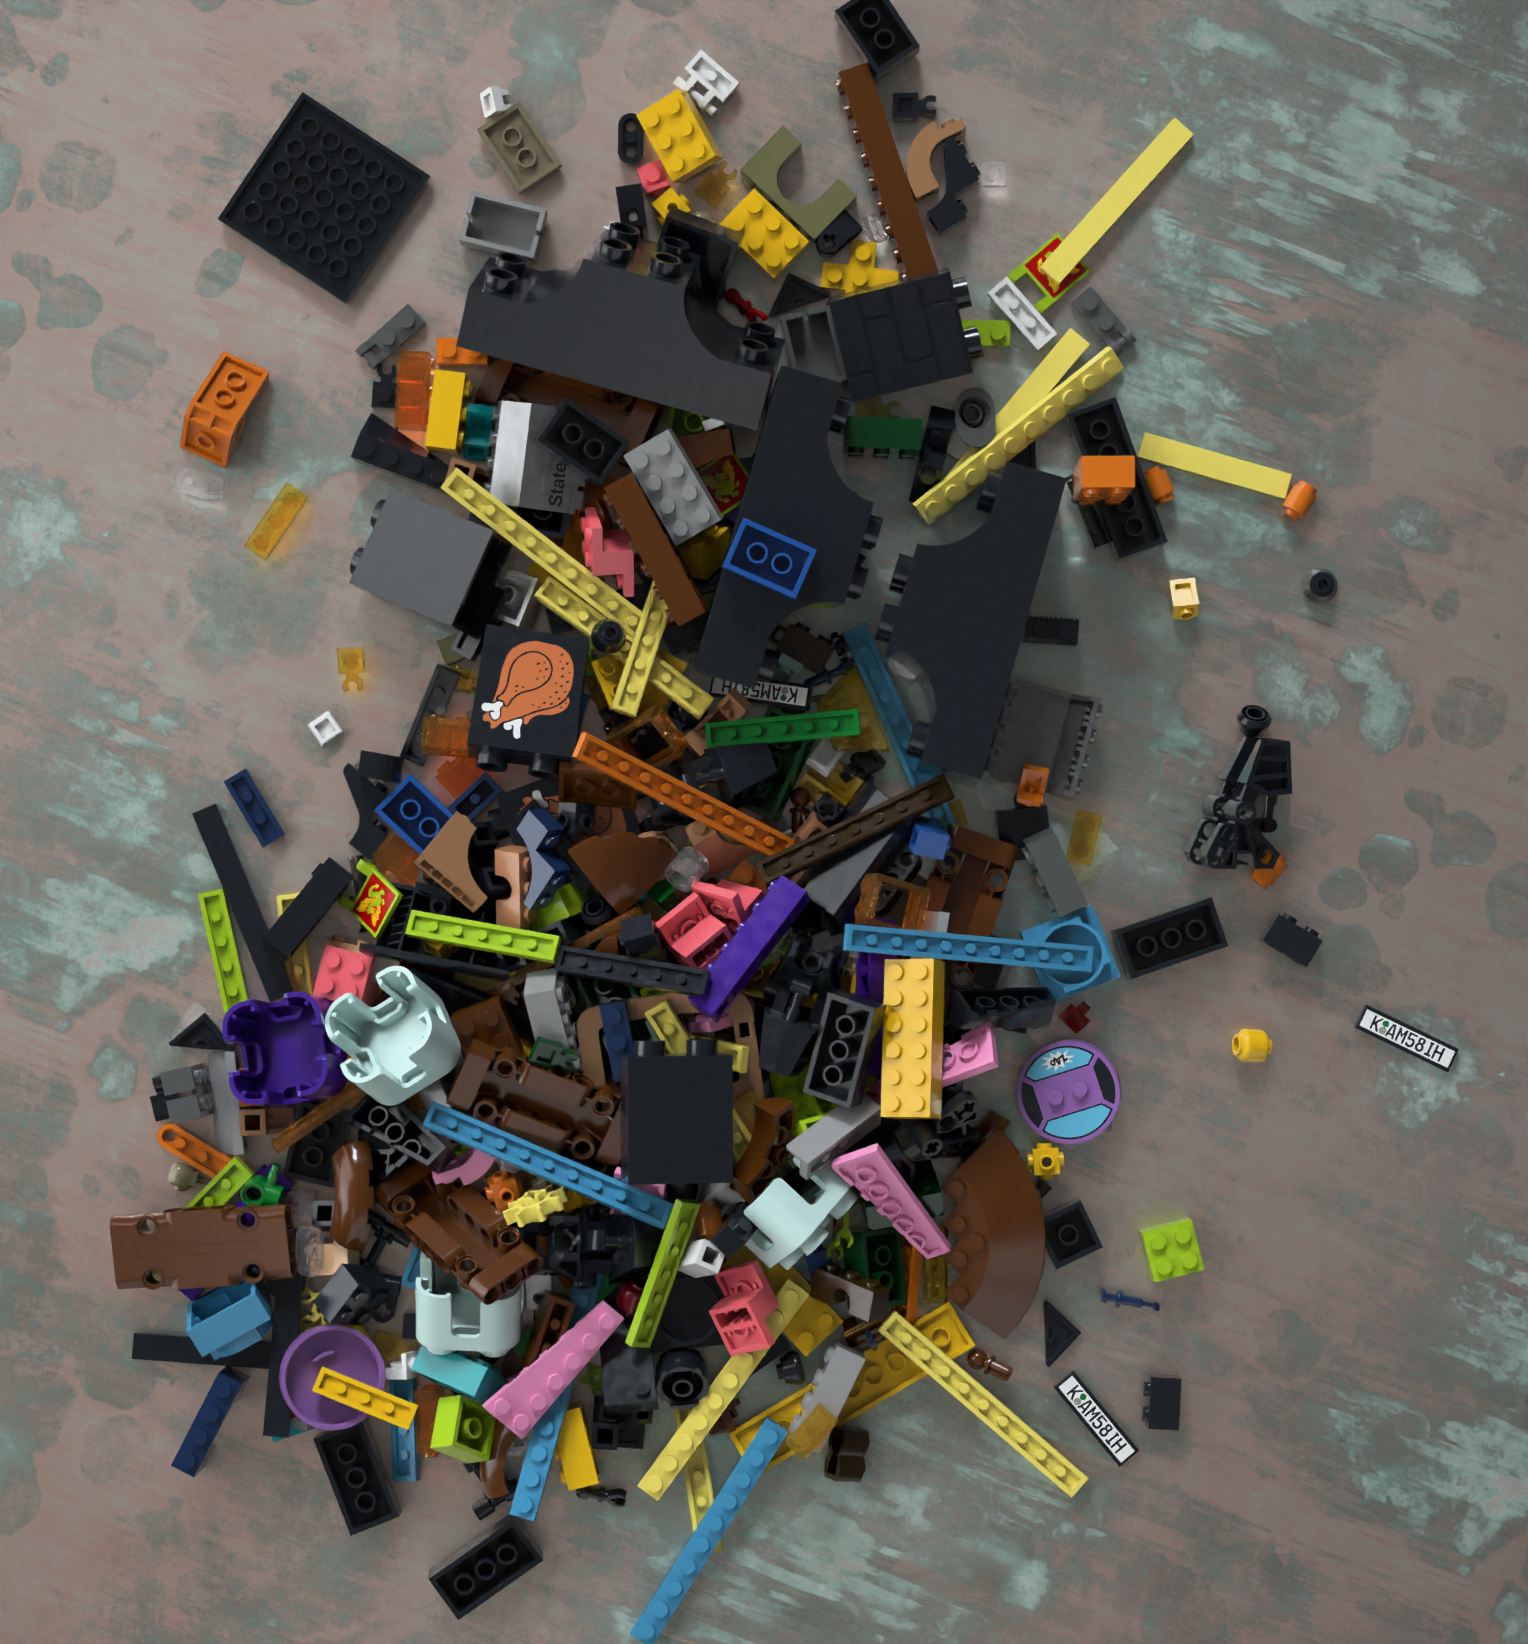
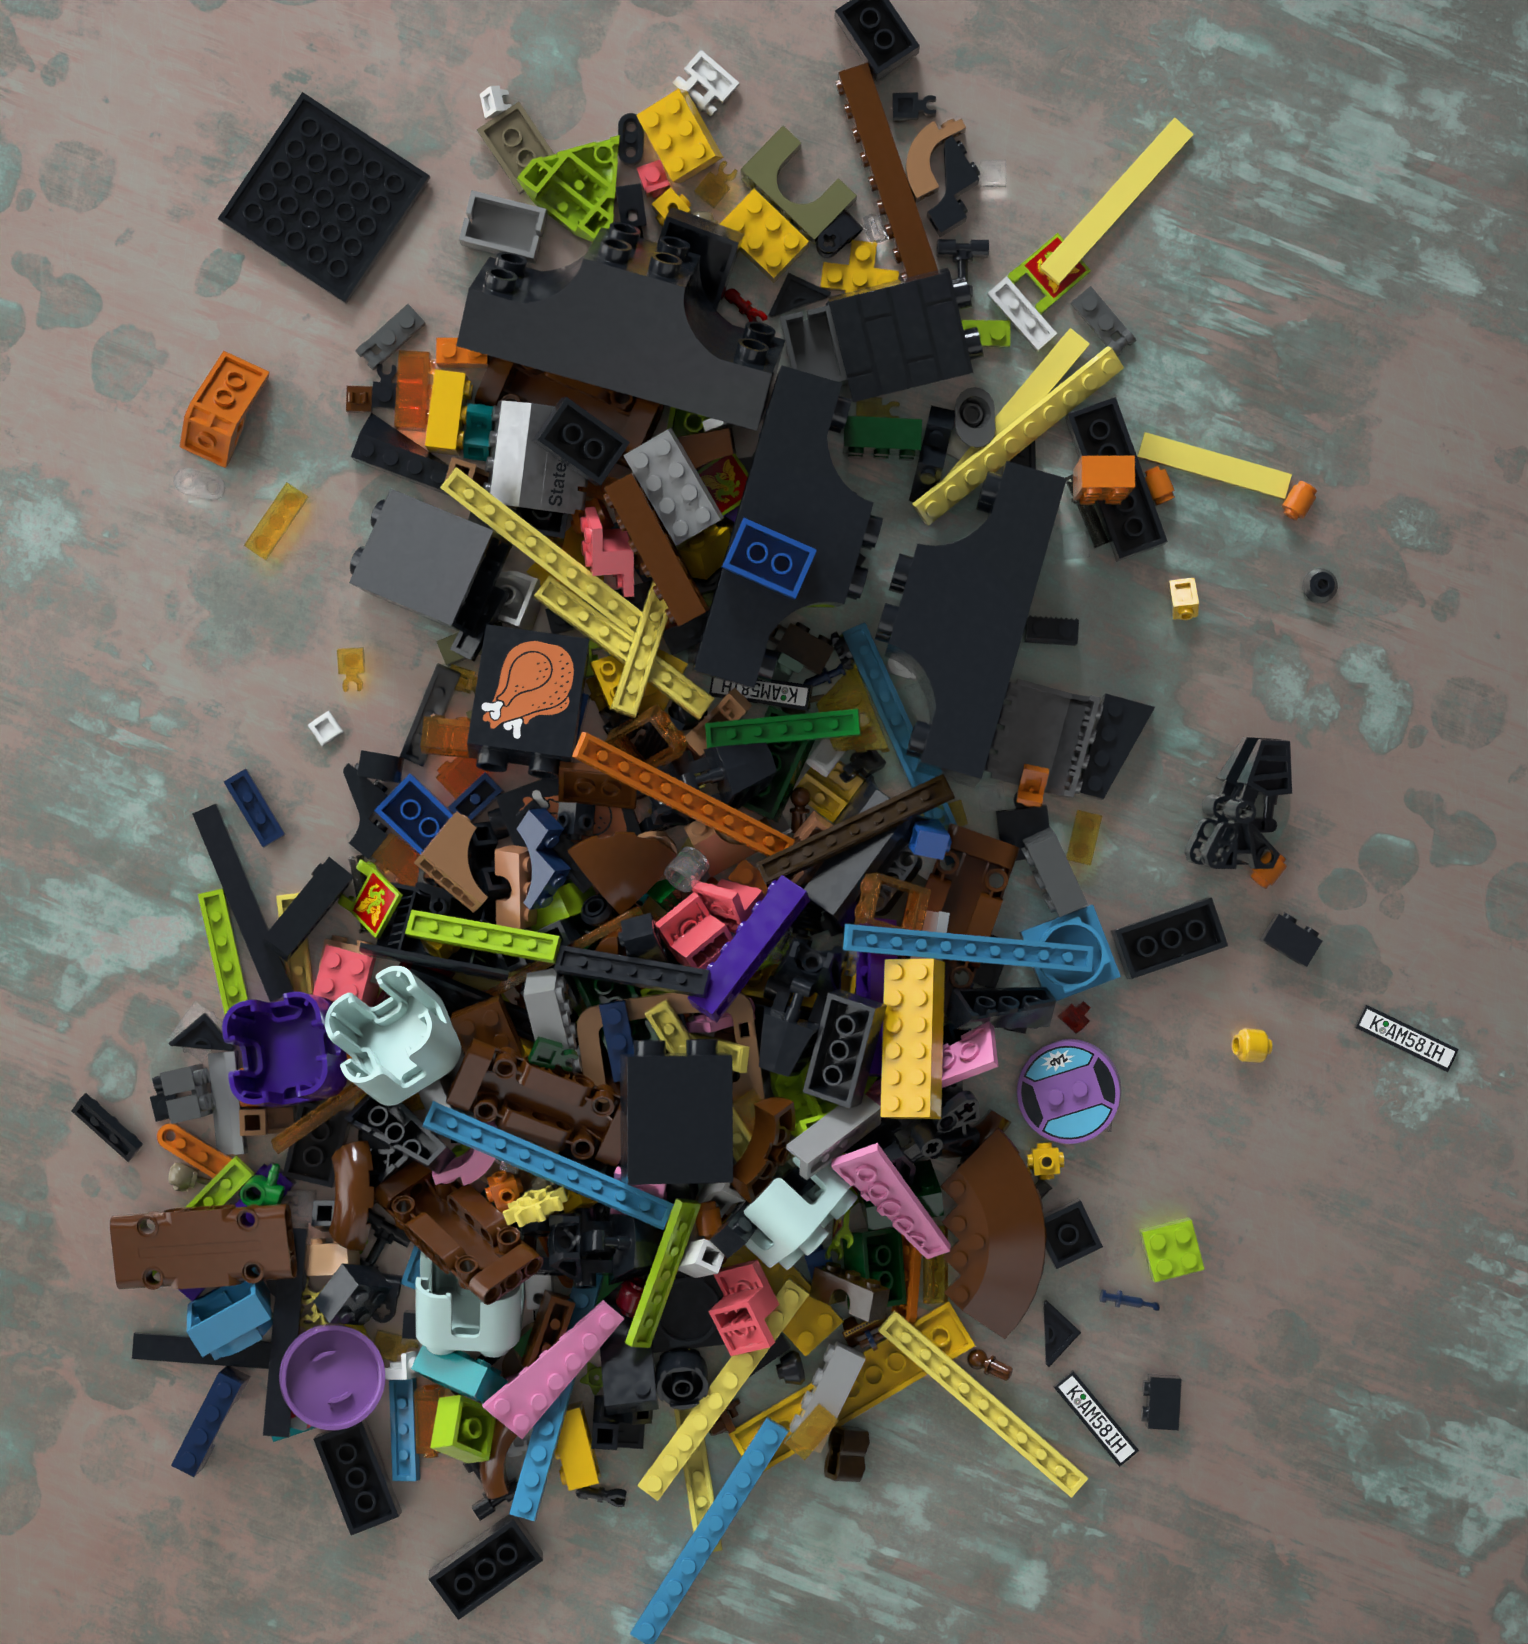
(107, 1127): none -> black plate
(309, 1250): clear plate -> none
(359, 399): none -> reddish brown tile
(365, 1398): yellow plate -> none
(576, 186): none -> lime wedge
(608, 636): black cone -> none
(828, 808): black piece -> none
(962, 254): none -> black bar
(1114, 739): none -> black wedge
(1253, 720): black cone -> none

